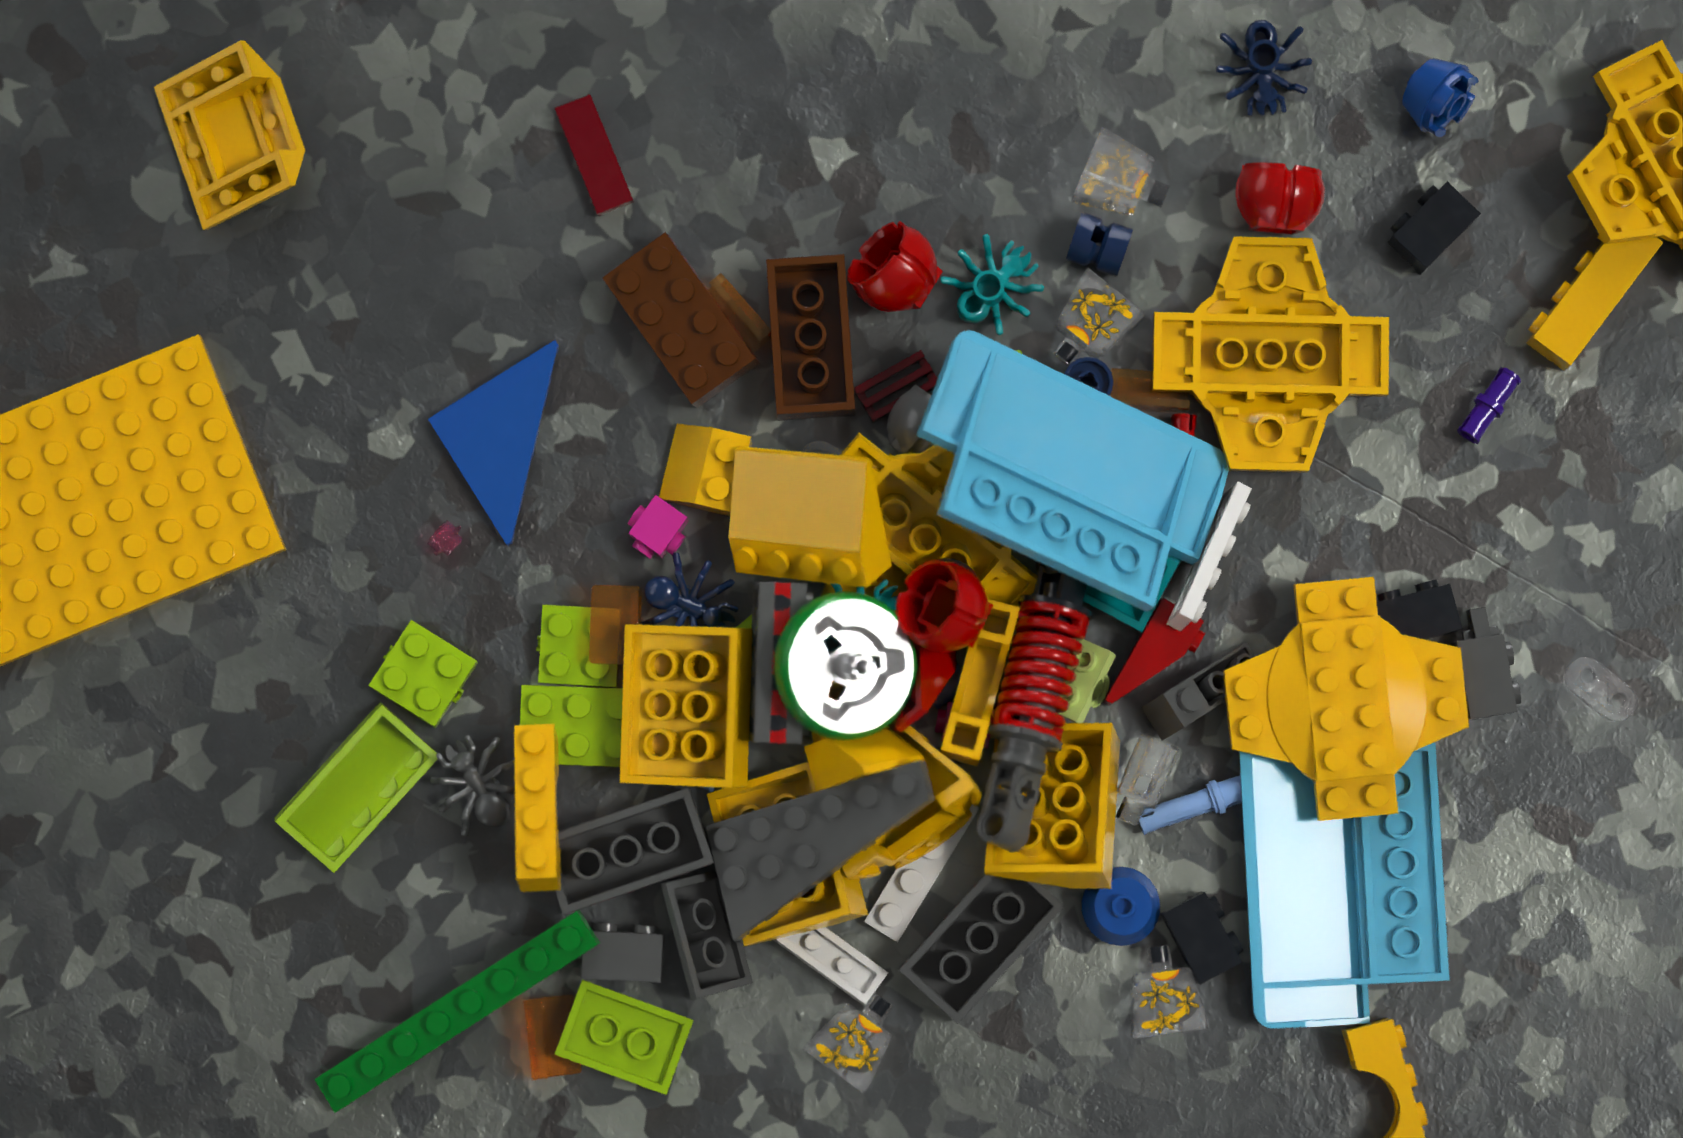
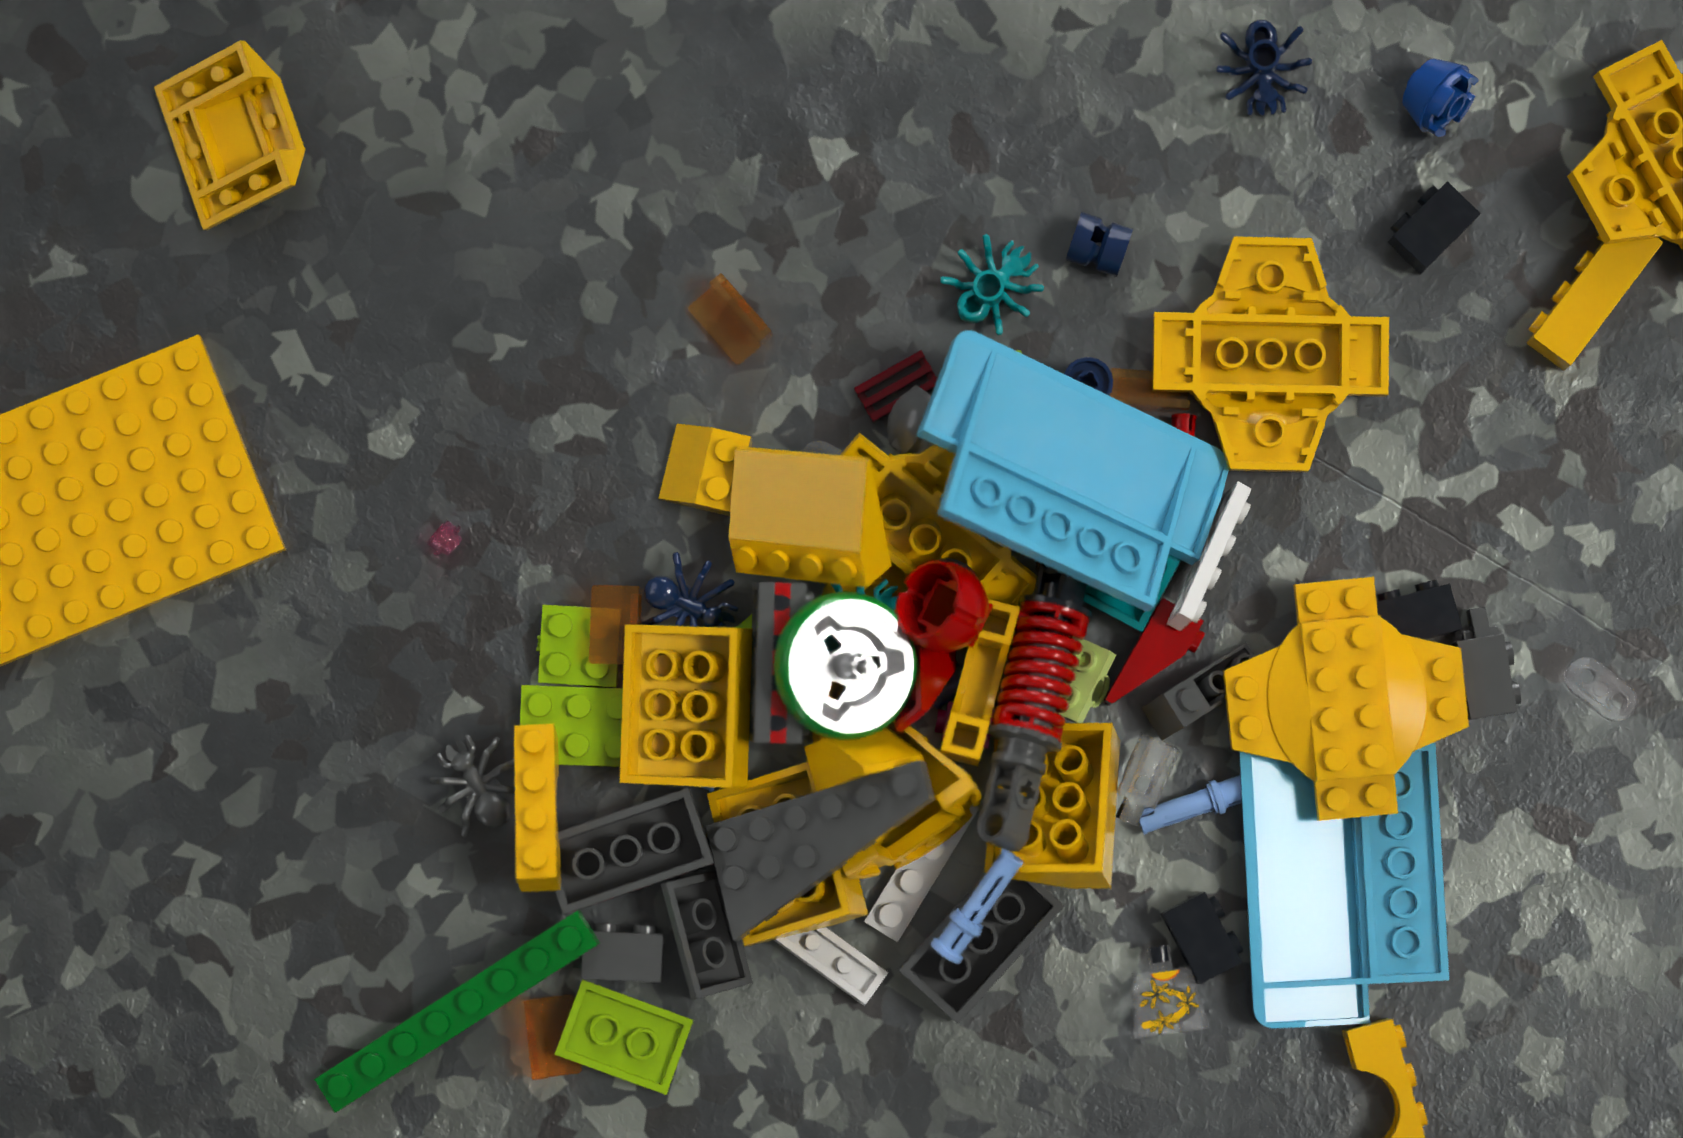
(356, 787): lime slope -> none
(423, 674): lime plate -> none
(496, 434): blue tile -> none
(594, 155): dark red tile -> none
(657, 528): dark pink brick -> none
(681, 320): reddish brown brick -> none
(810, 337): reddish brown brick -> none
(853, 1042): torso -> none
(894, 269): red piece -> none
(967, 921): none -> light blue pin
(1094, 319): clear torso -> none
(1118, 177): clear torso -> none
(1123, 912): blue cone -> none
(1279, 198): red piece -> none
(1489, 405): dark purple pin -> none

